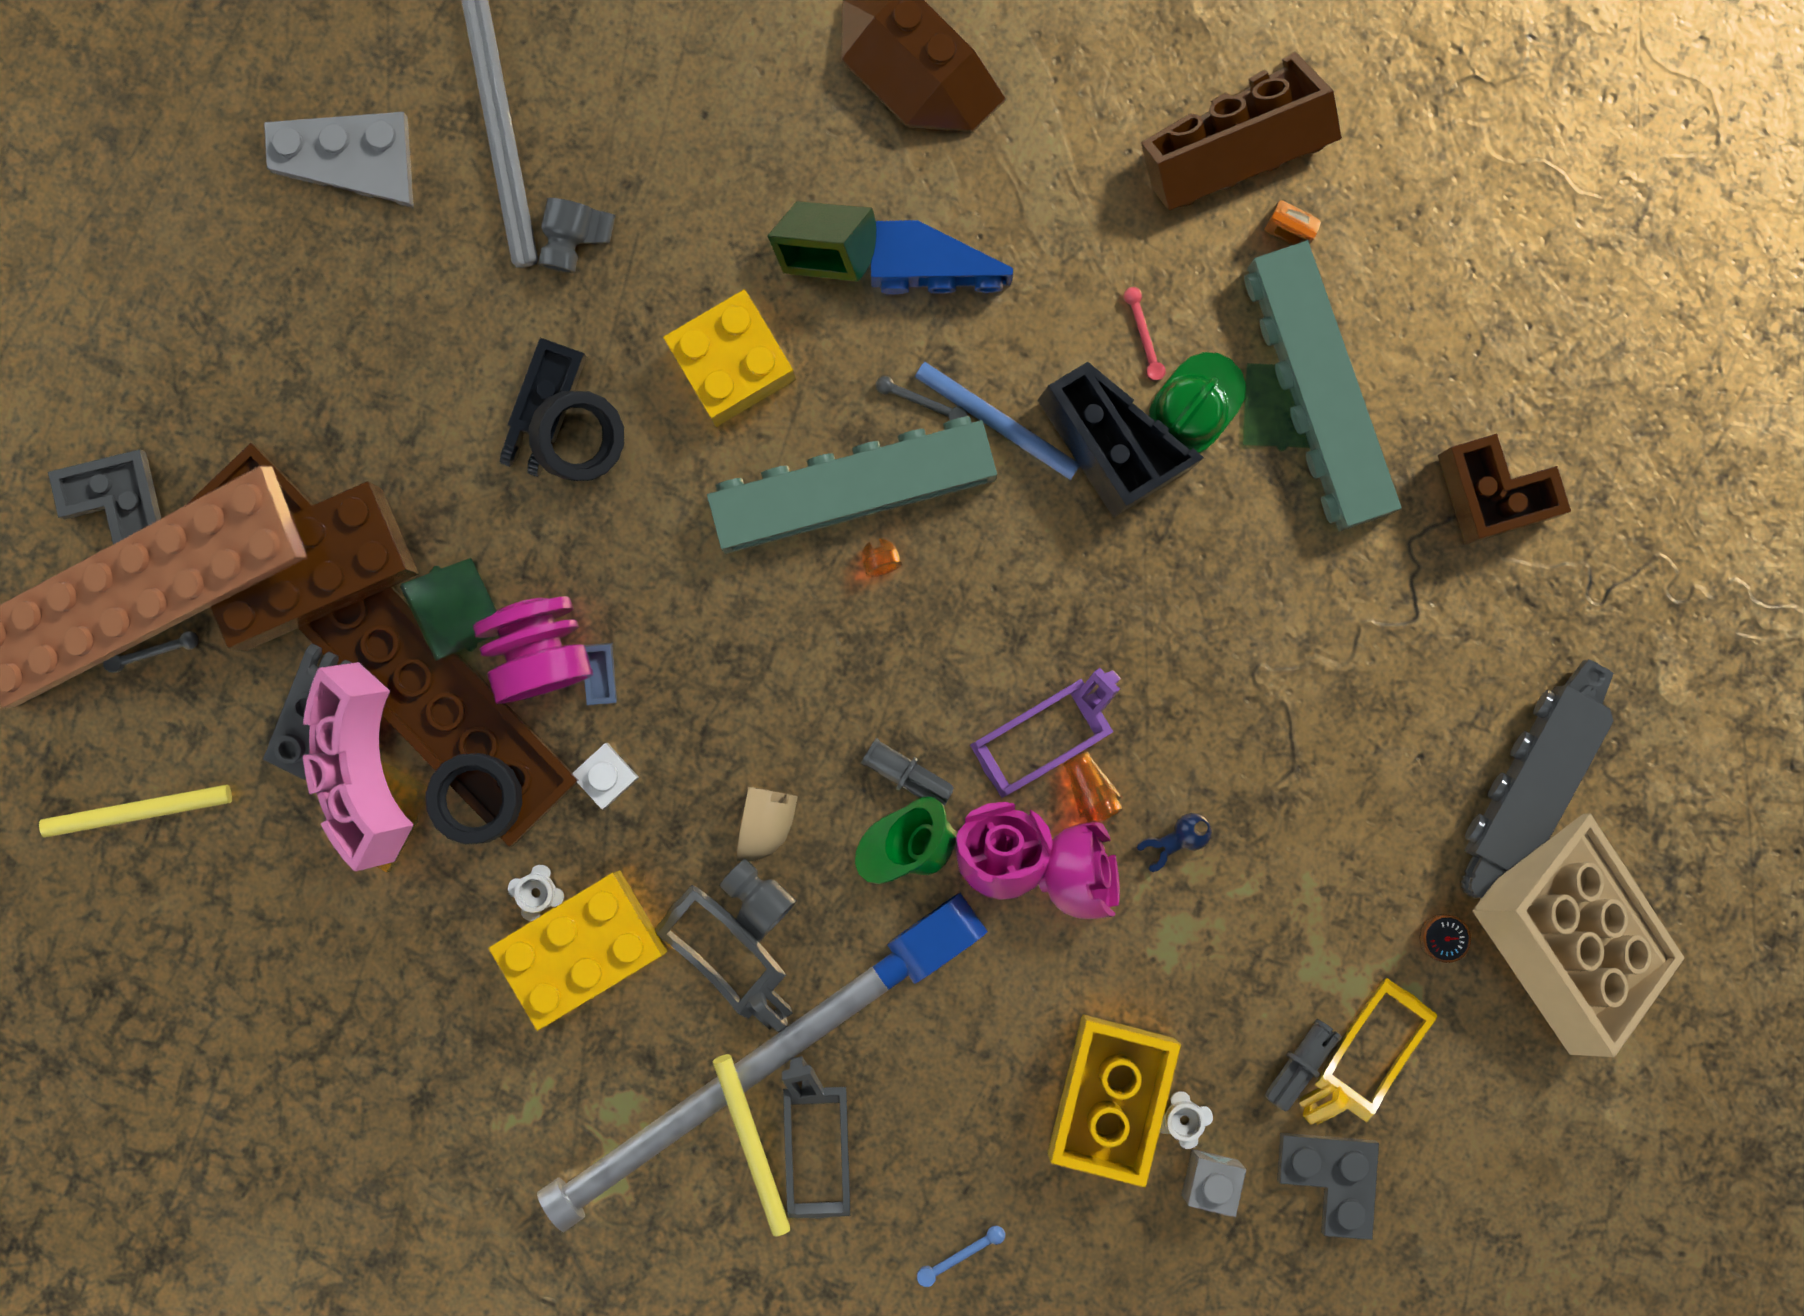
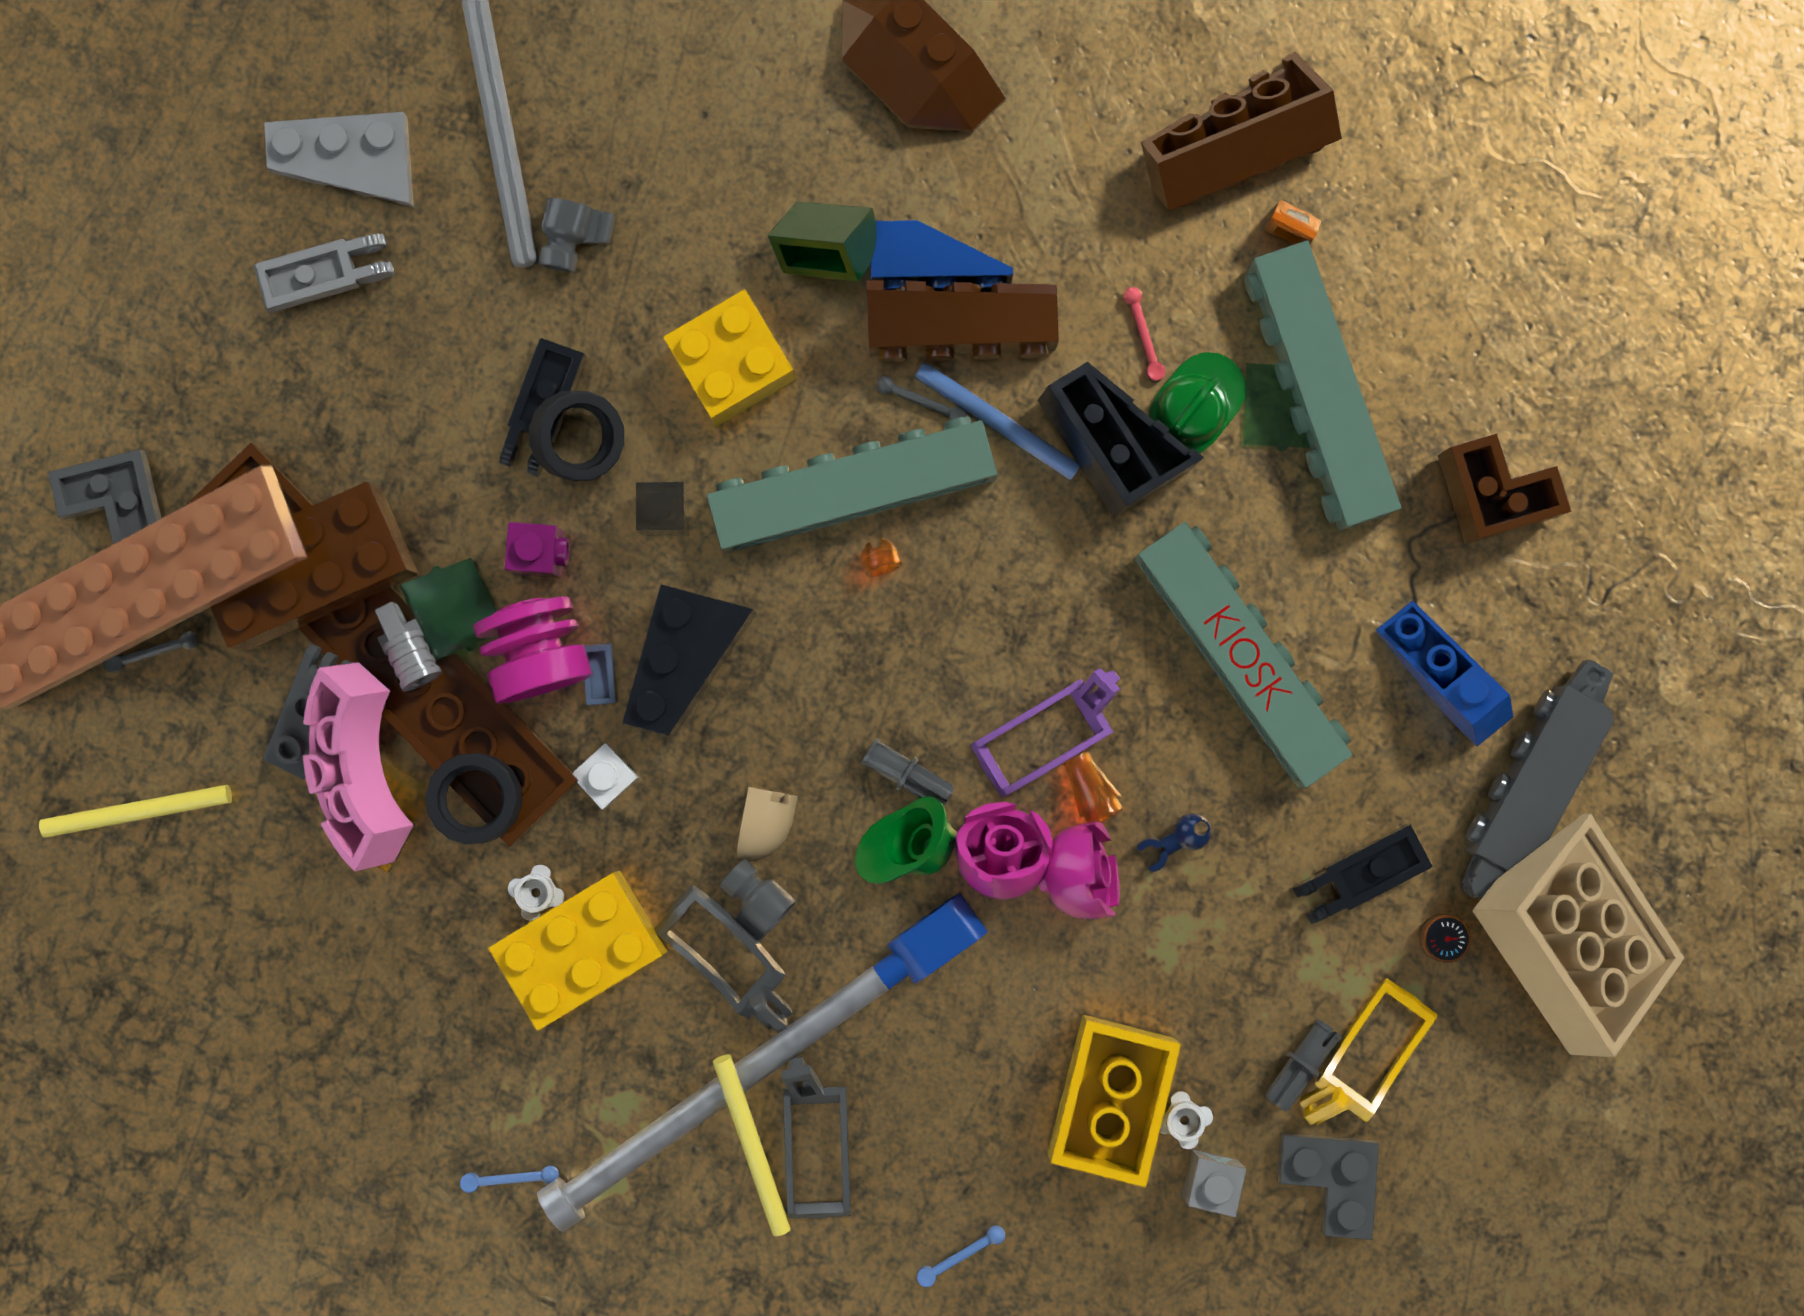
(319, 272): none -> light grey hinge
(406, 648): none -> light grey hinge
(471, 1181): none -> medium blue hinge
(536, 550): none -> magenta brick
(662, 509): none -> clear smoke brick
(680, 656): none -> black wedge
(961, 320): none -> reddish brown wedge
(1244, 656): none -> sand green brick
(1367, 872): none -> black hinge
(1447, 674): none -> blue slope

